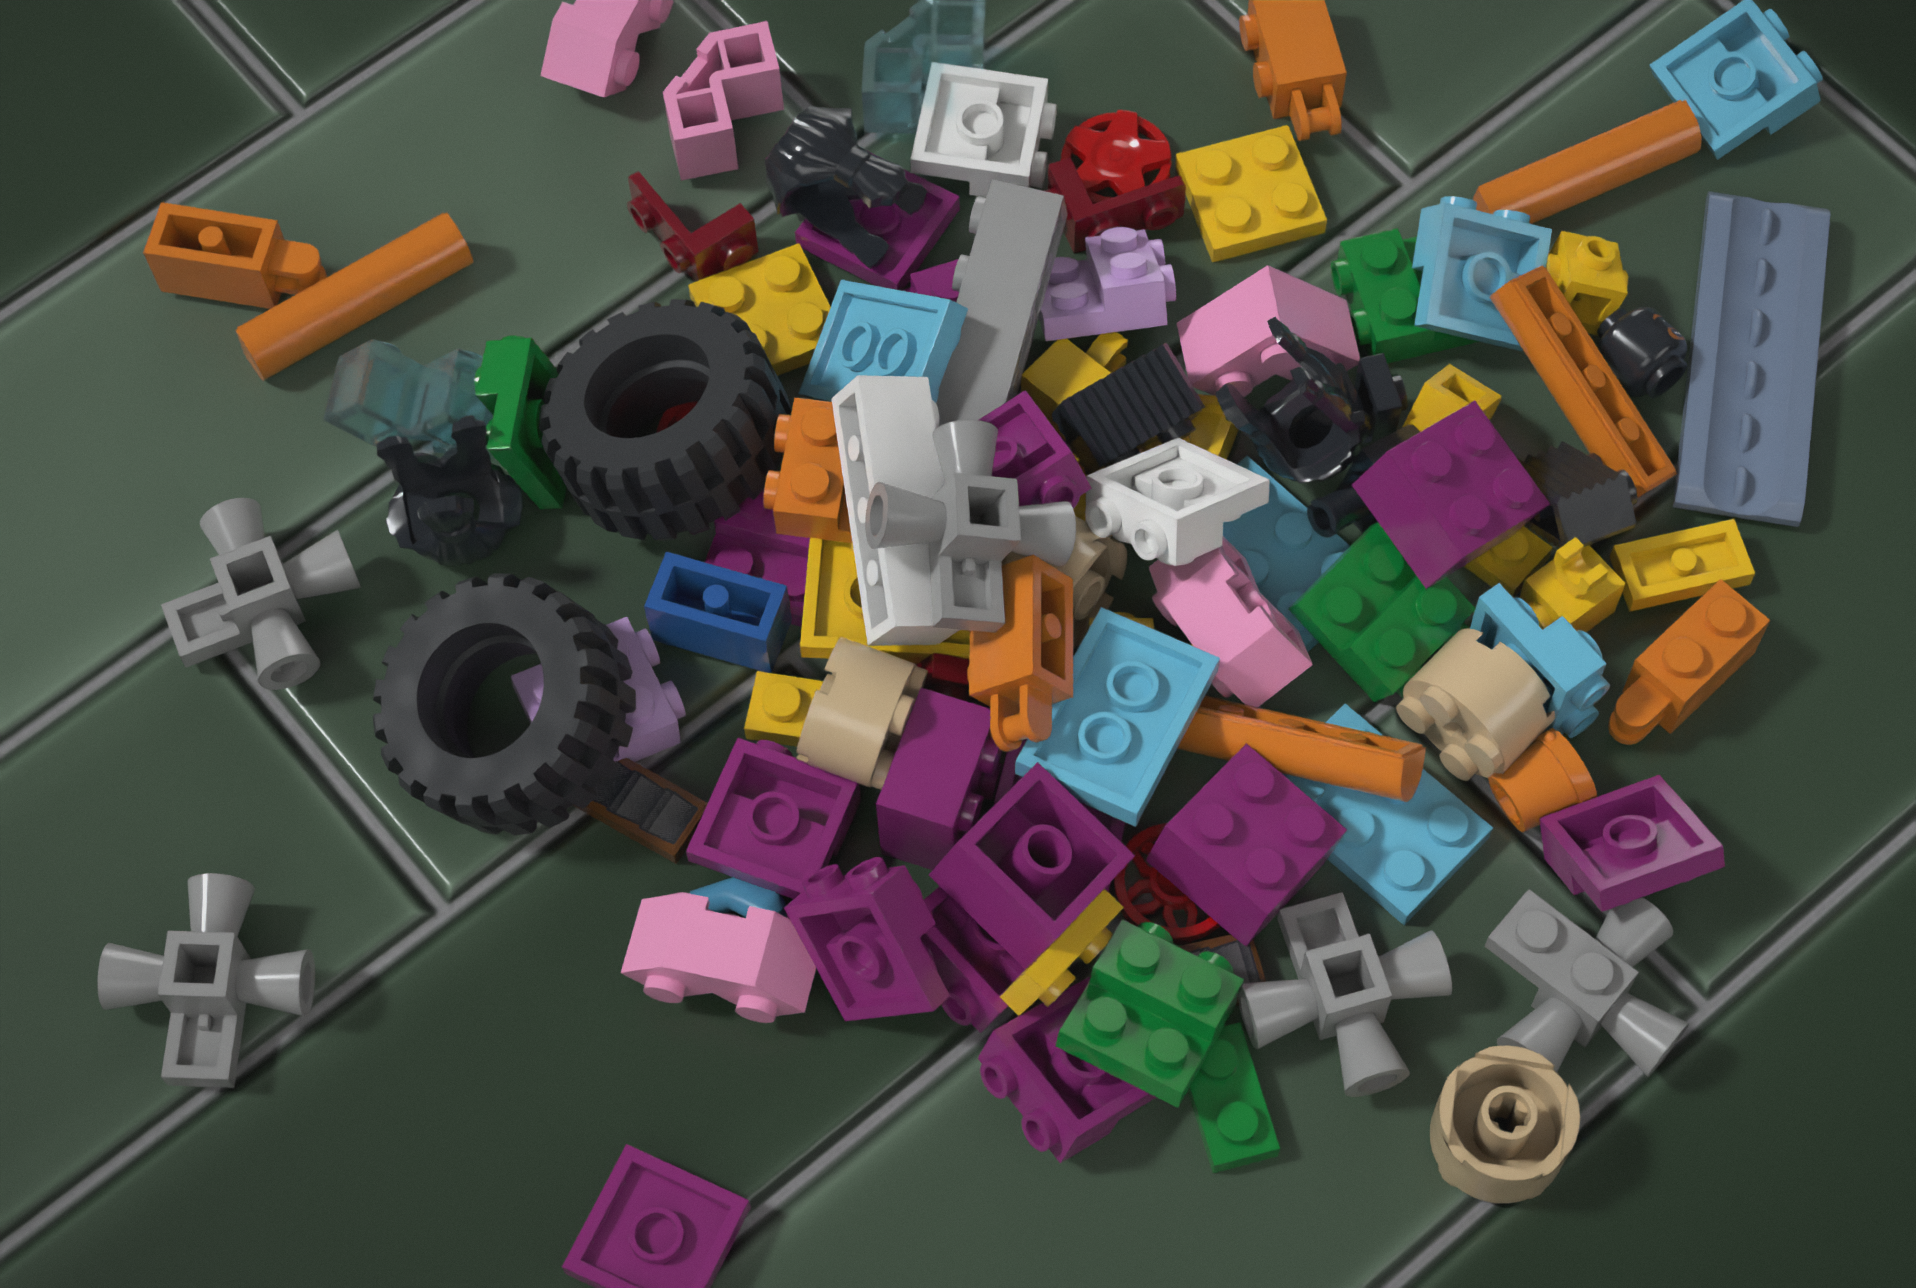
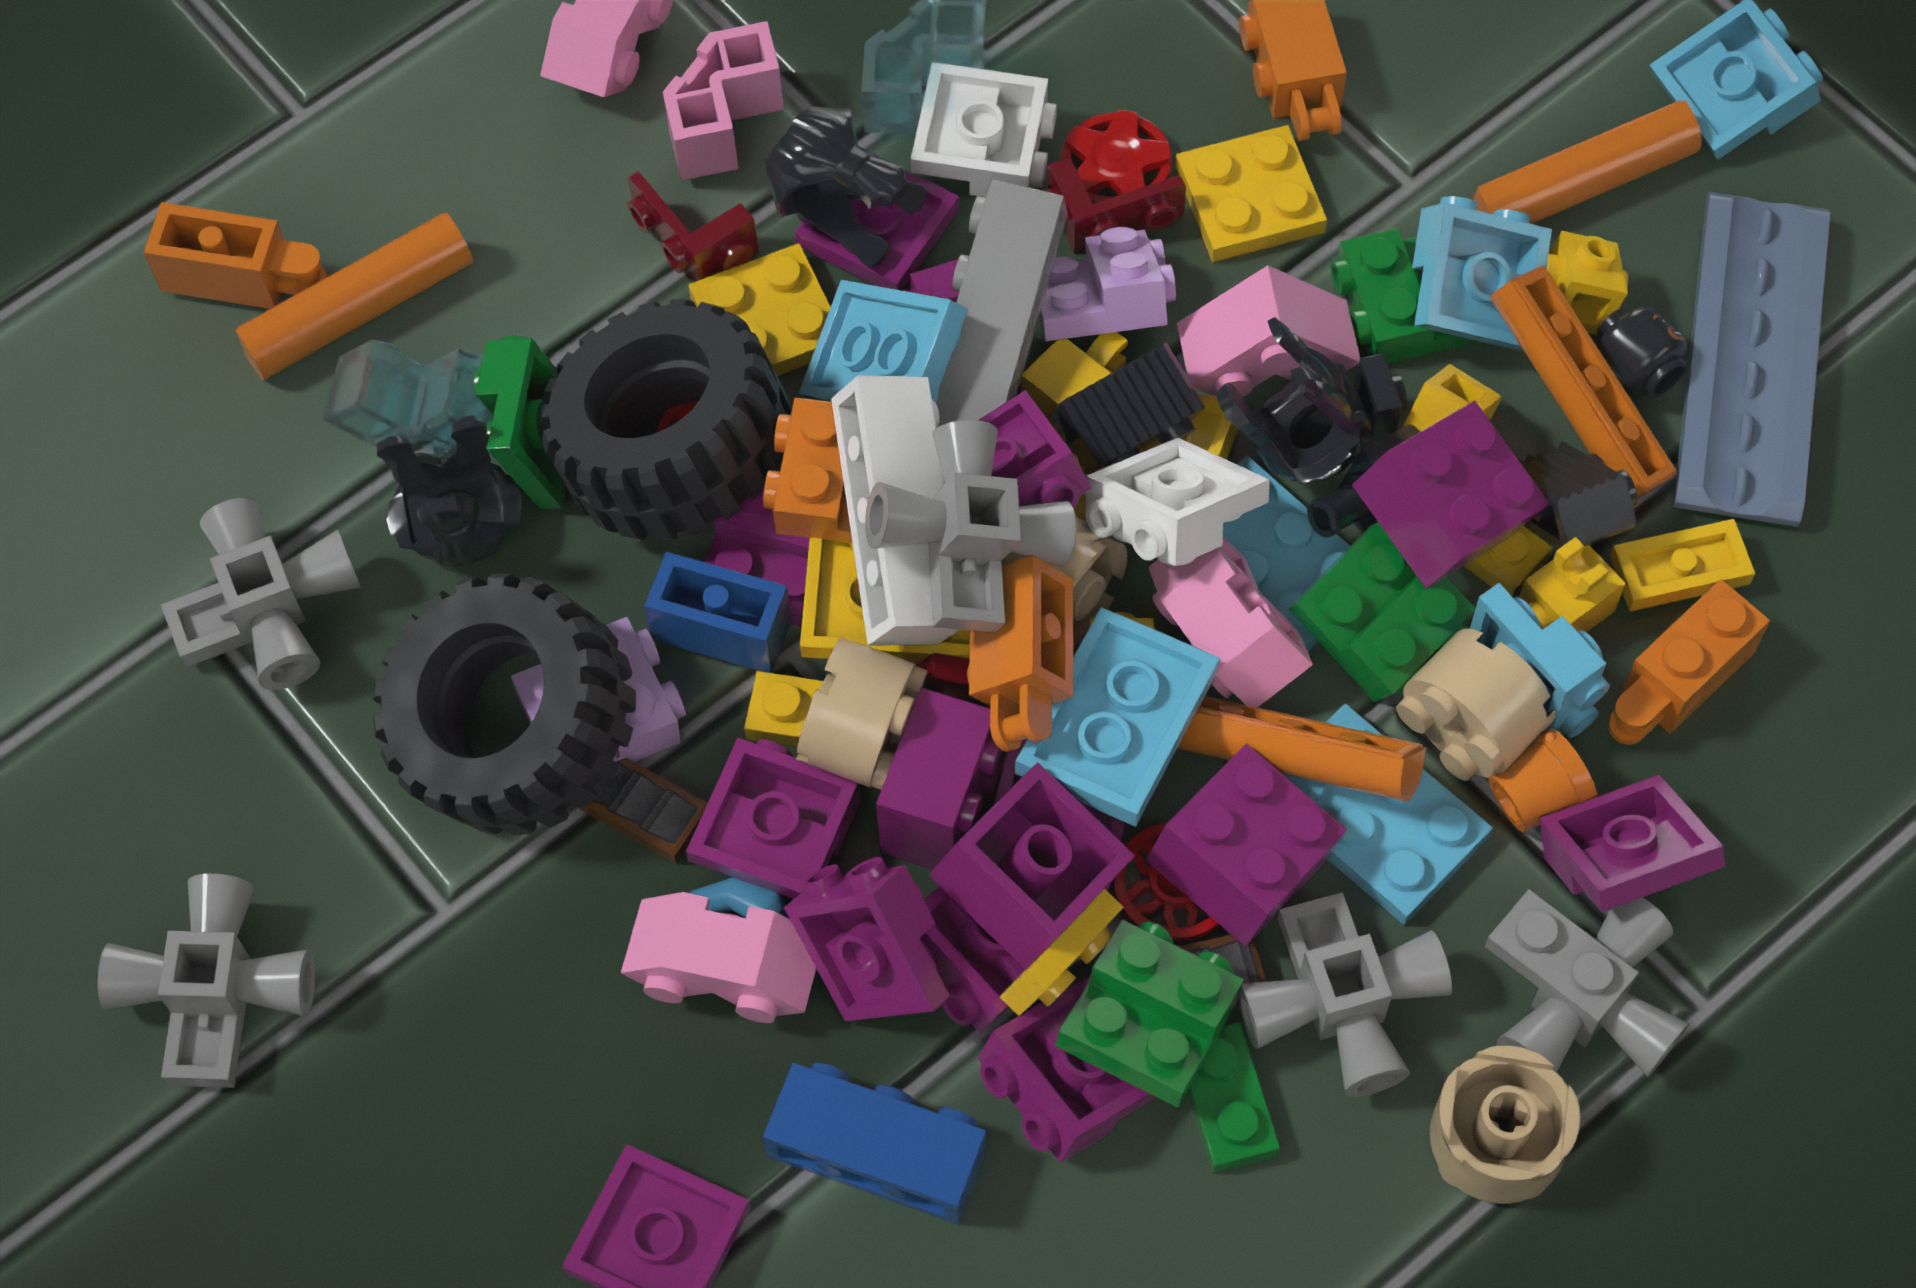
(876, 1141): none -> blue brick

